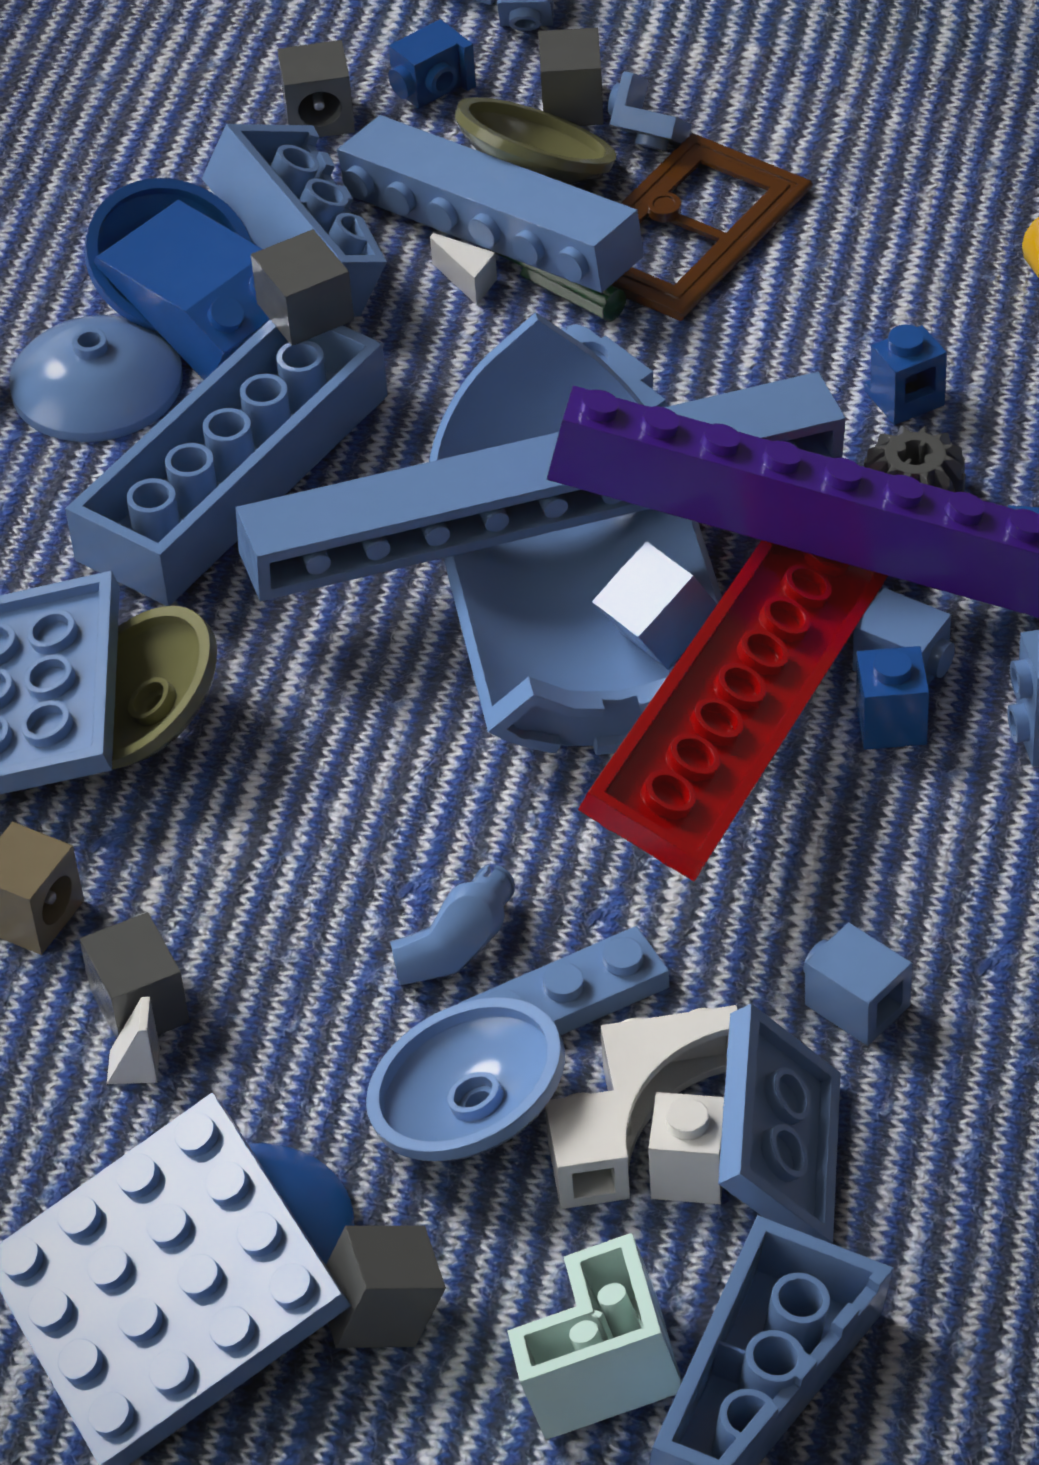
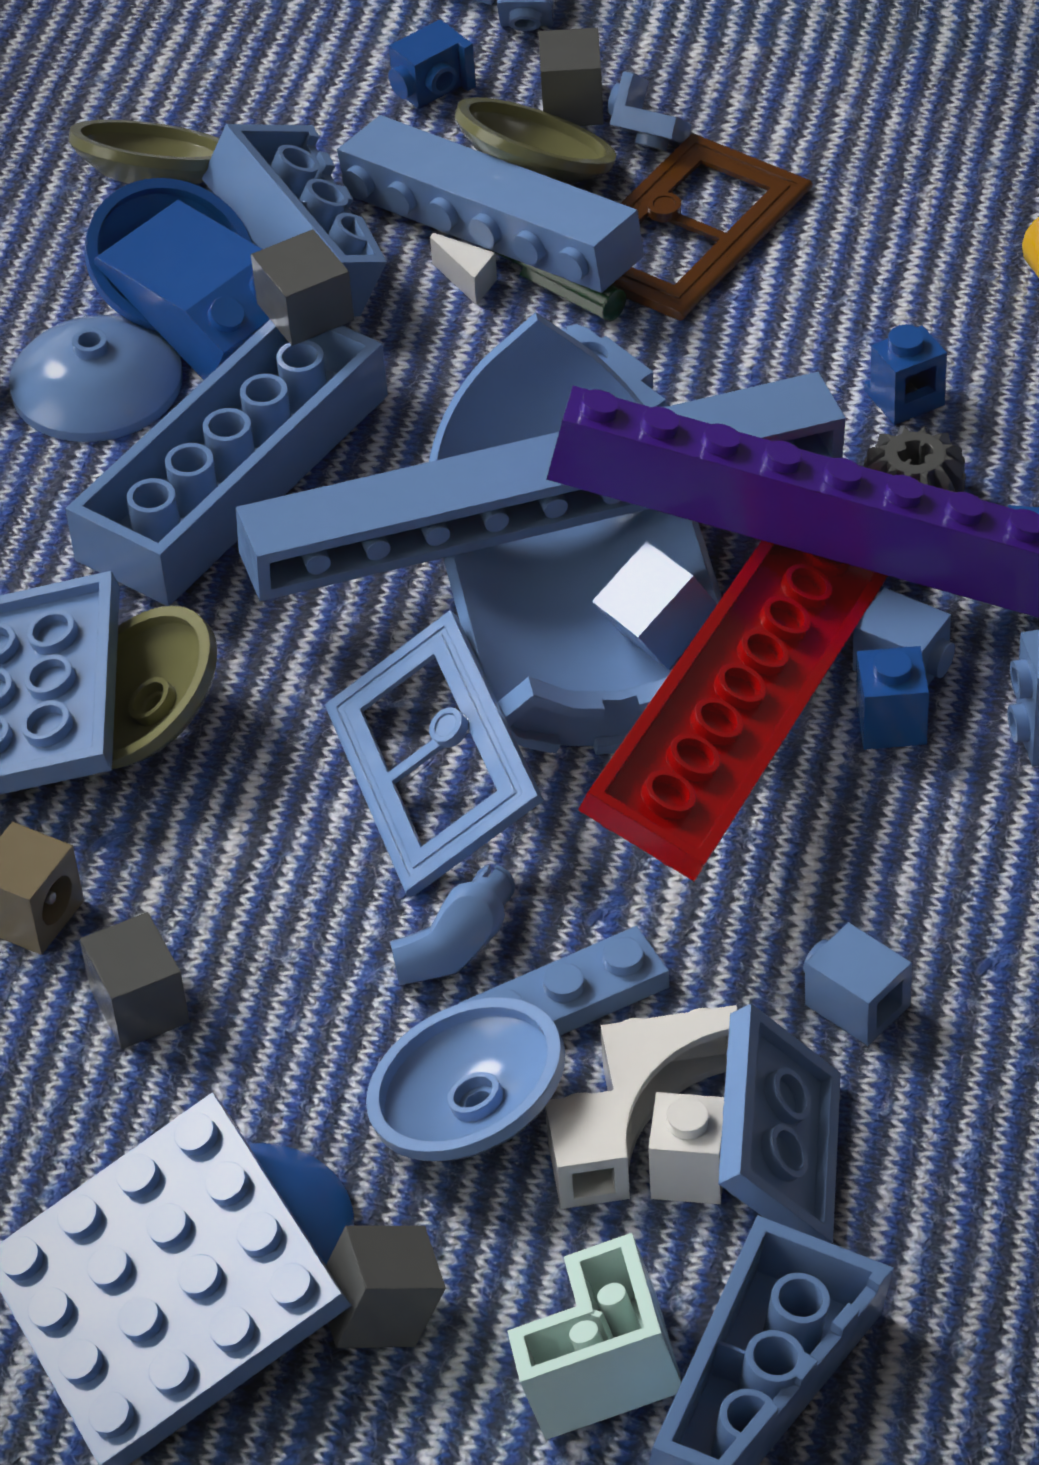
(137, 1049): white piece -> none
(143, 150): none -> olive dish
(317, 87): dark grey piece -> none
(480, 714): none -> medium blue door

